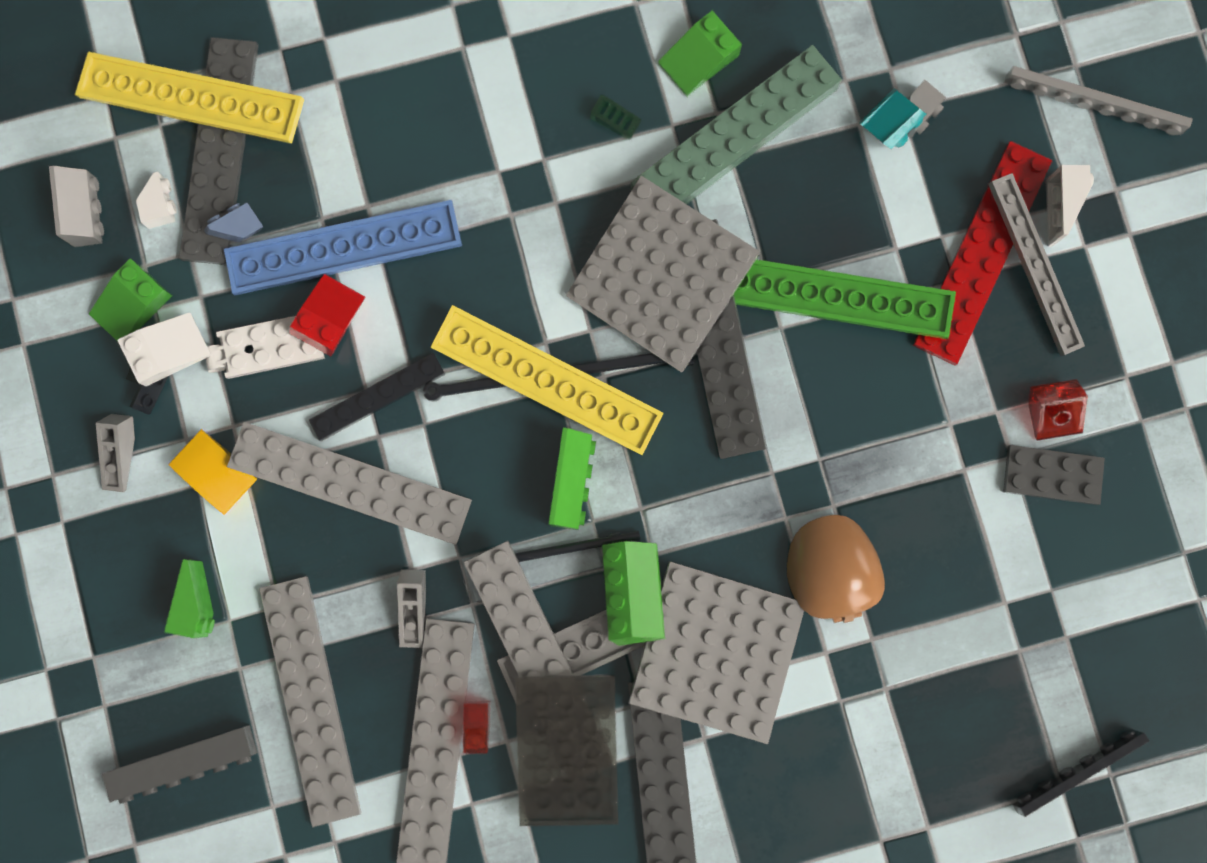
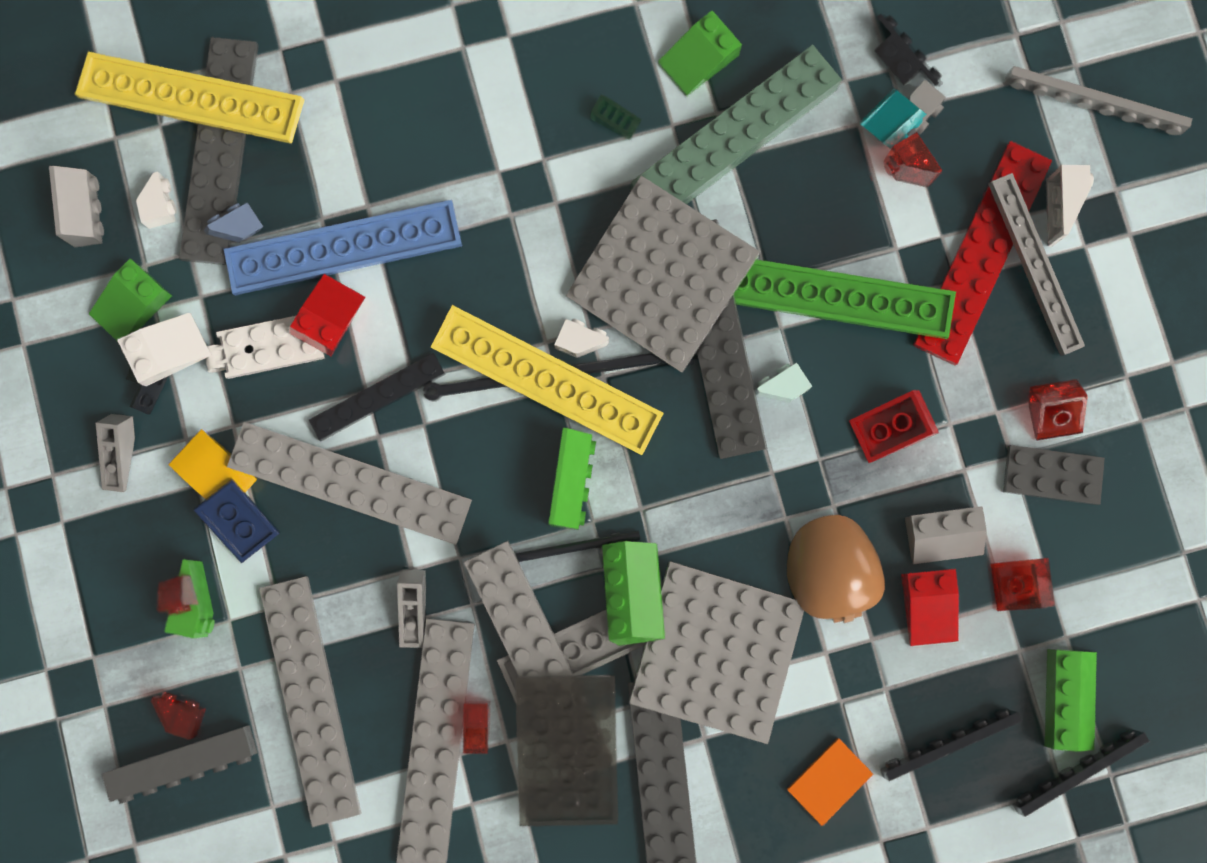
(176, 595): none -> clear red slope
(178, 716): none -> clear red slope
(236, 520): none -> dark blue tile
(578, 340): none -> white slope
(786, 385): none -> light aqua slope
(830, 781): none -> orange tile
(894, 426): none -> red slope
(902, 57): none -> black bracket
(912, 162): none -> clear red slope
(931, 606): none -> red slope
(940, 748): none -> black plate
(946, 535): none -> light grey slope
(1022, 584): none -> clear red slope
(1070, 700): none -> bright green slope

